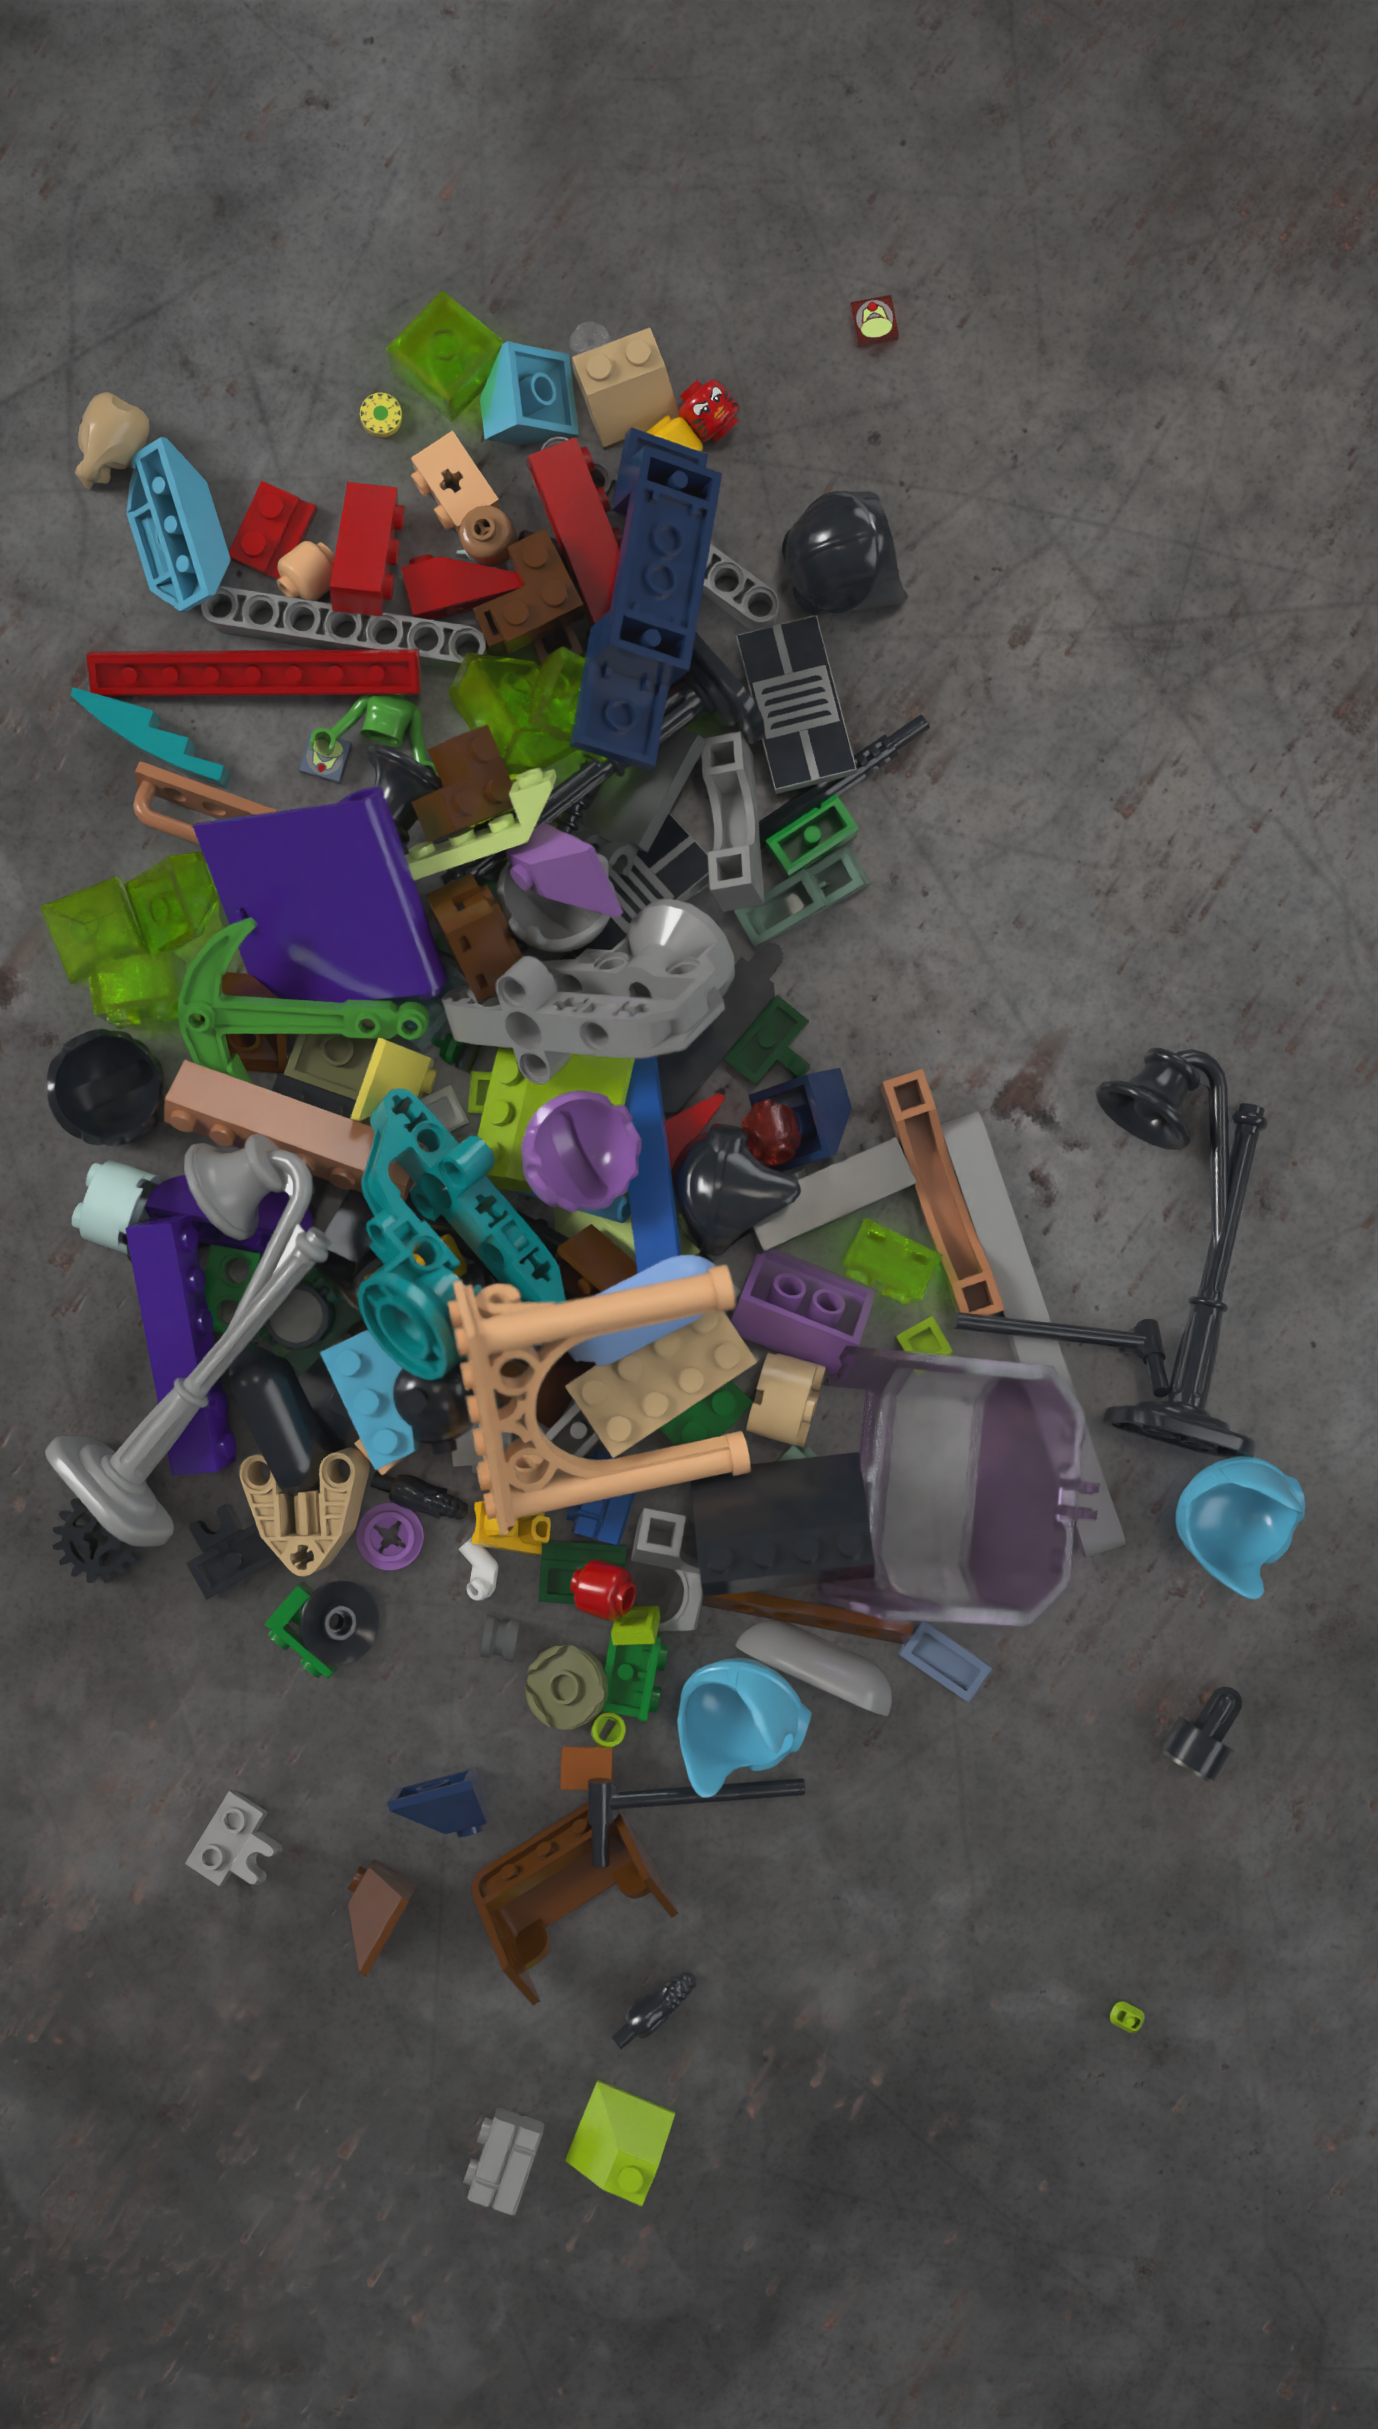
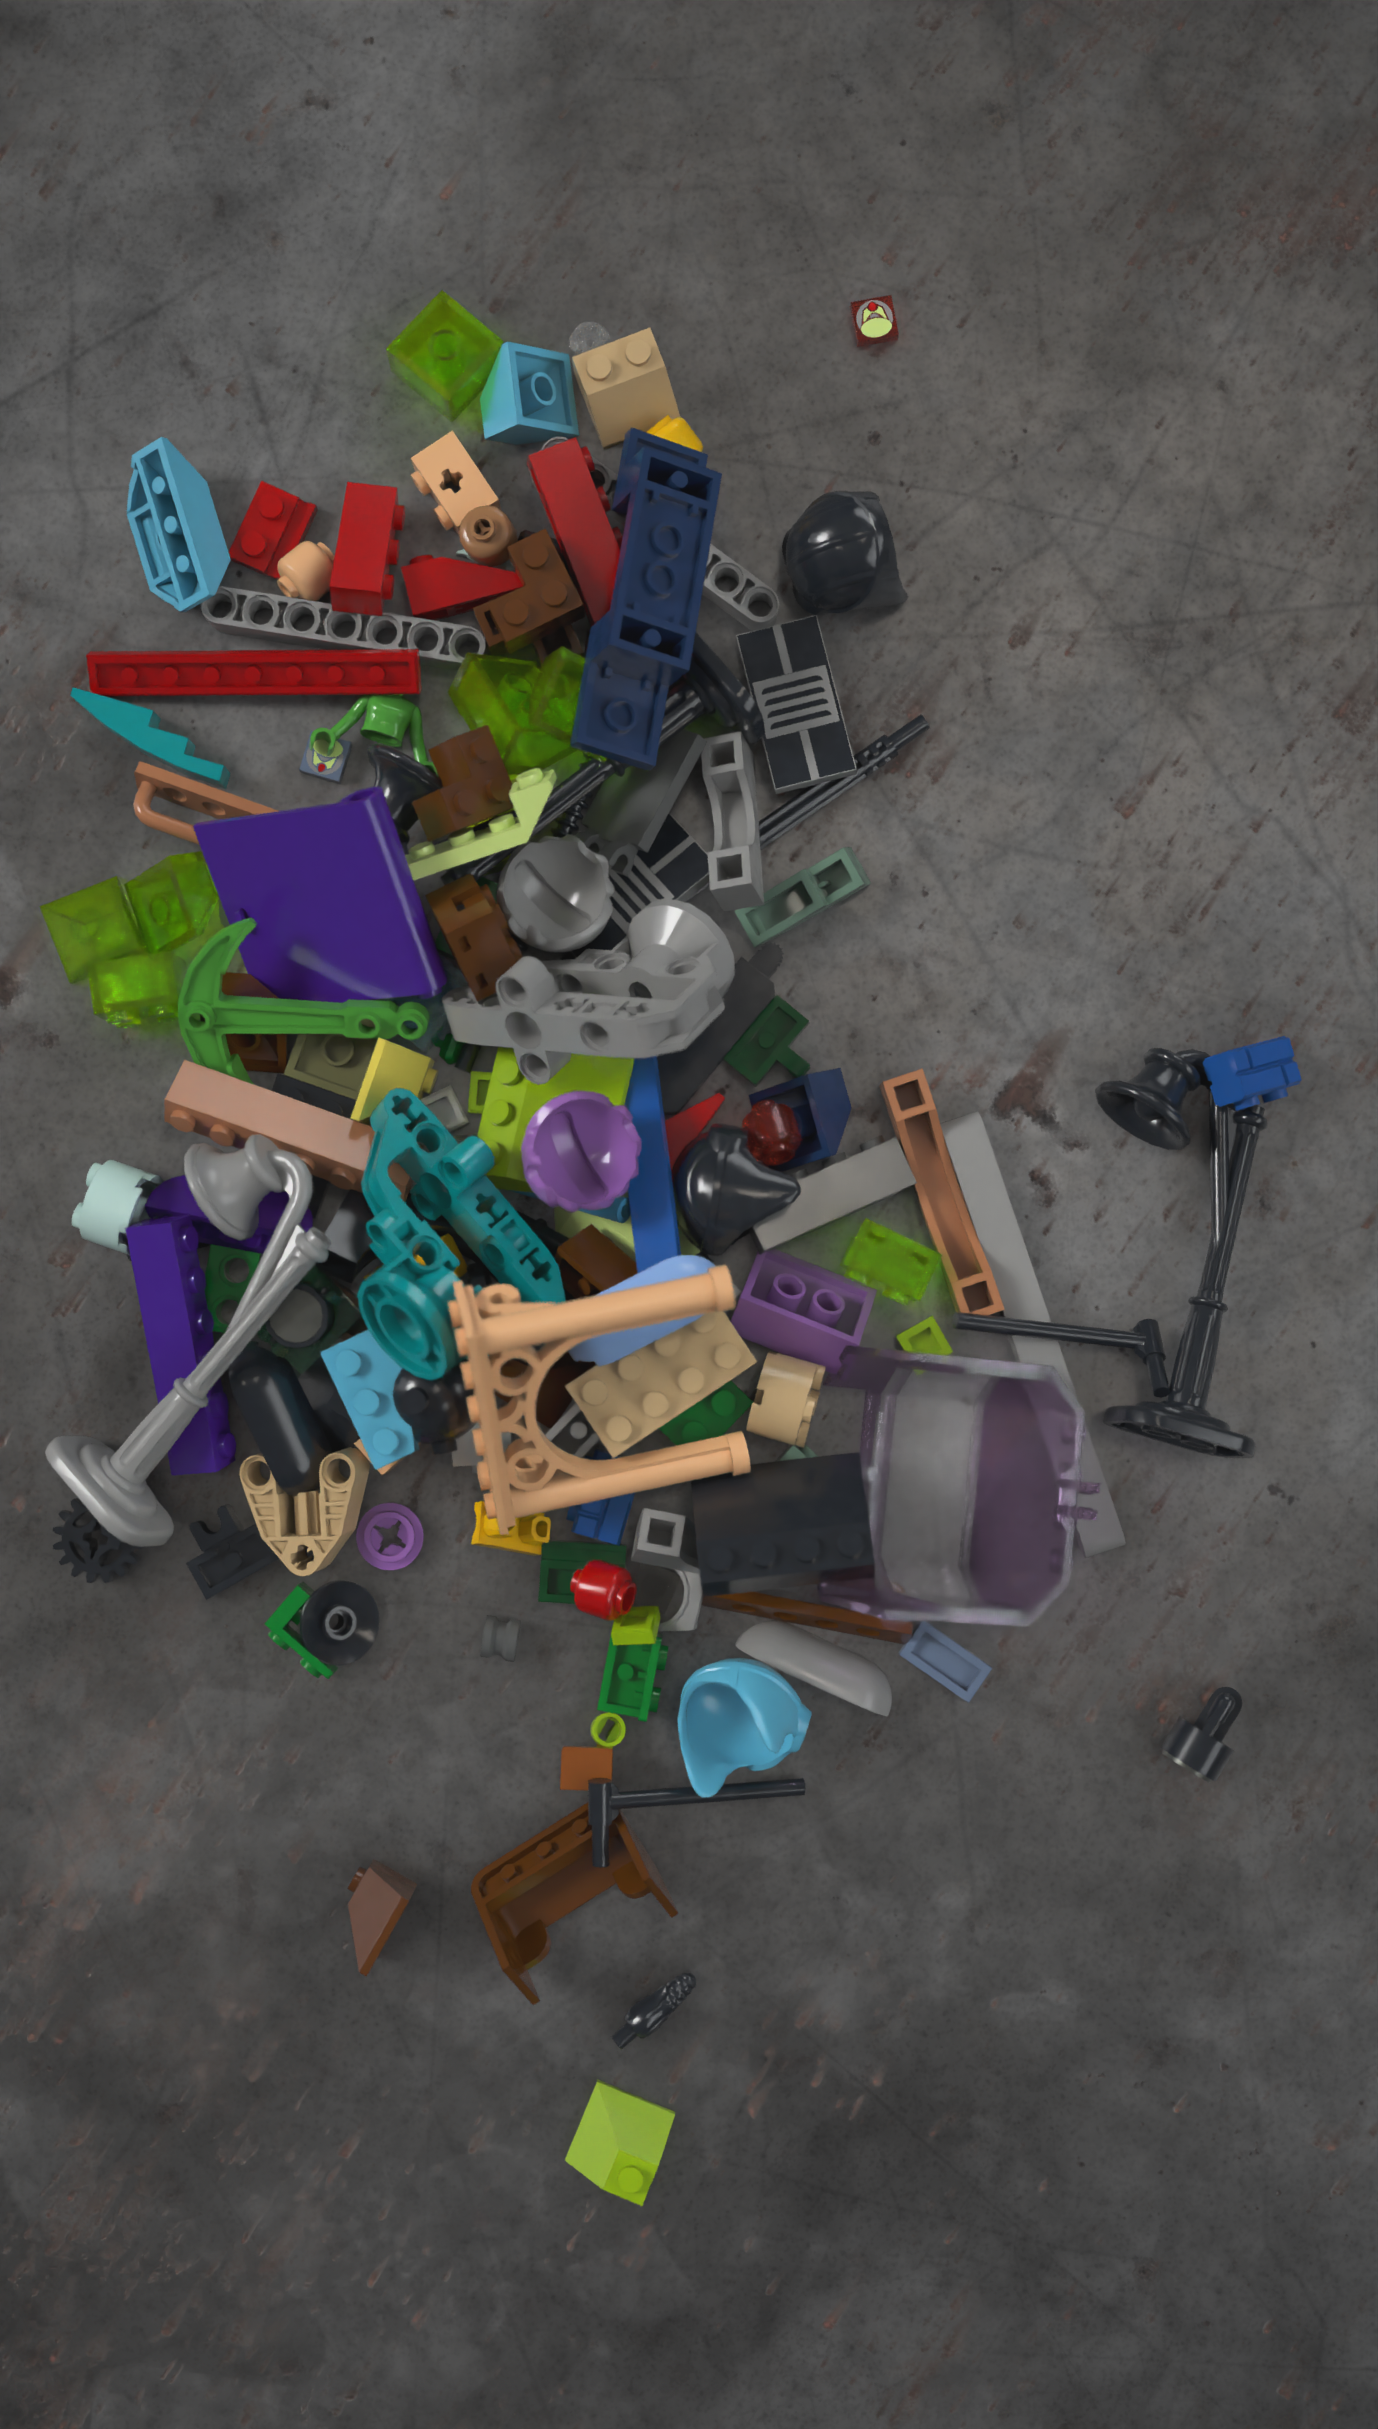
(105, 1088): black piece -> none
(109, 437): tan piece -> none
(233, 1842): light grey plate -> none
(380, 415): light yellow tile -> none
(420, 1496): black piece -> none
(444, 1803): dark blue slope -> none
(483, 1572): white arm -> none
(505, 2160): light grey brick -> none
(563, 870): medium lavender slope -> none
(566, 1687): olive tile -> none
(709, 410): red head -> none
(812, 837): green brick -> none
(1127, 2017): lime rock -> none
(1239, 1519): medium azure piece -> none
(1251, 1072): none -> blue brick

